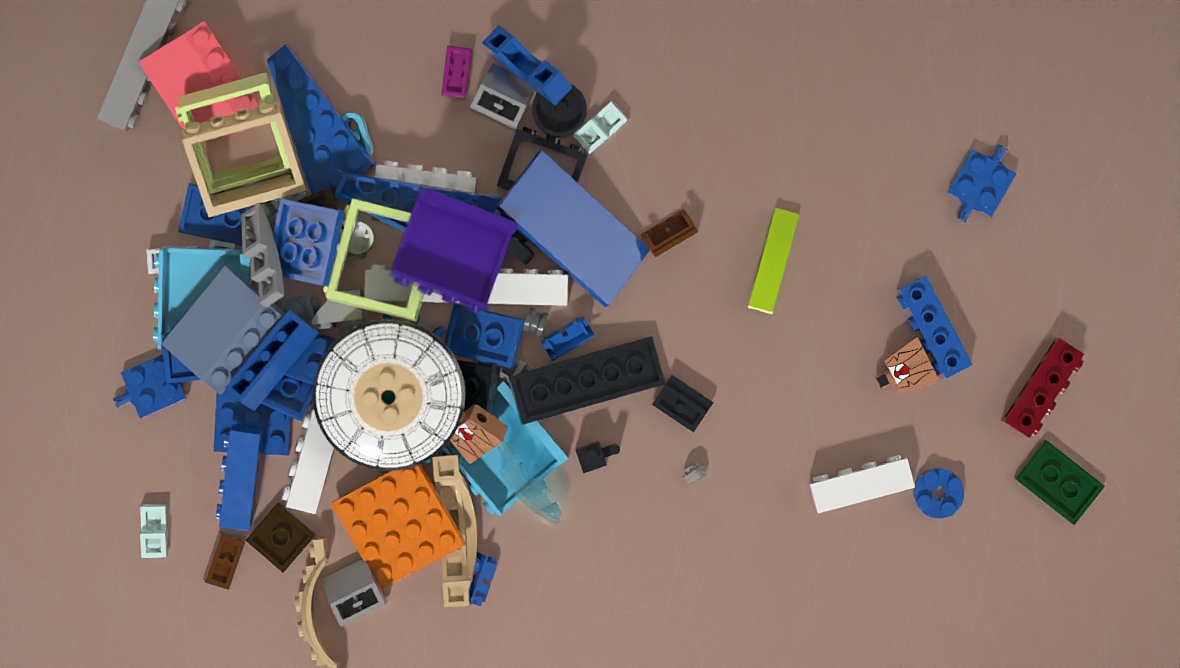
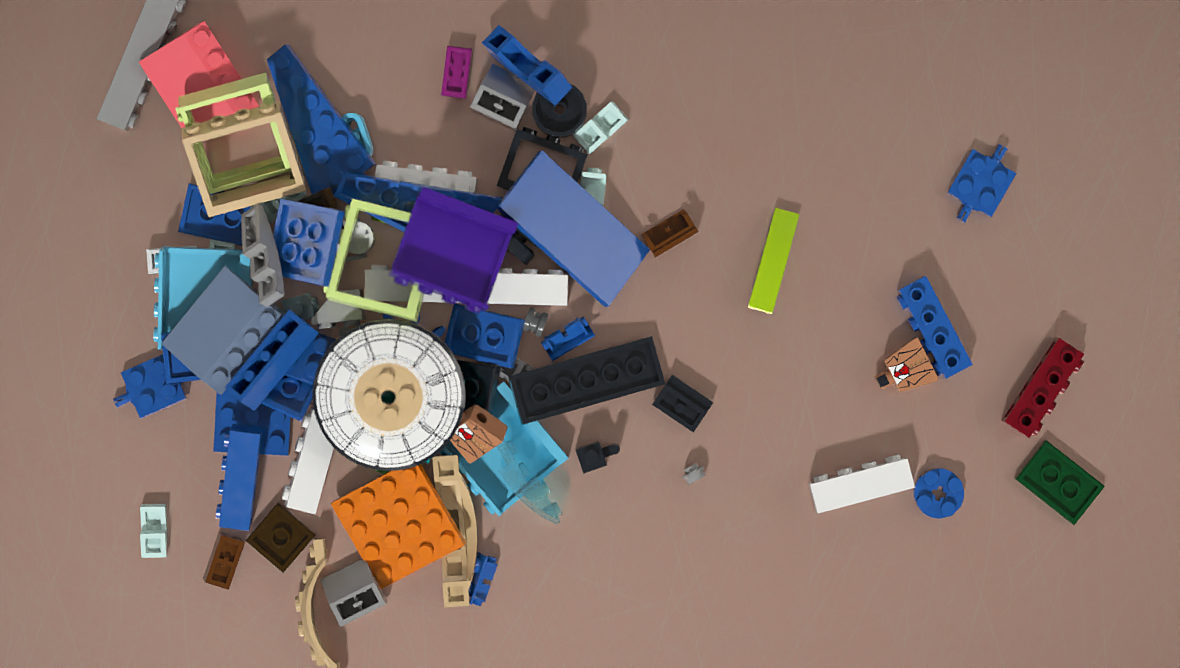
(594, 183): none -> light aqua bracket

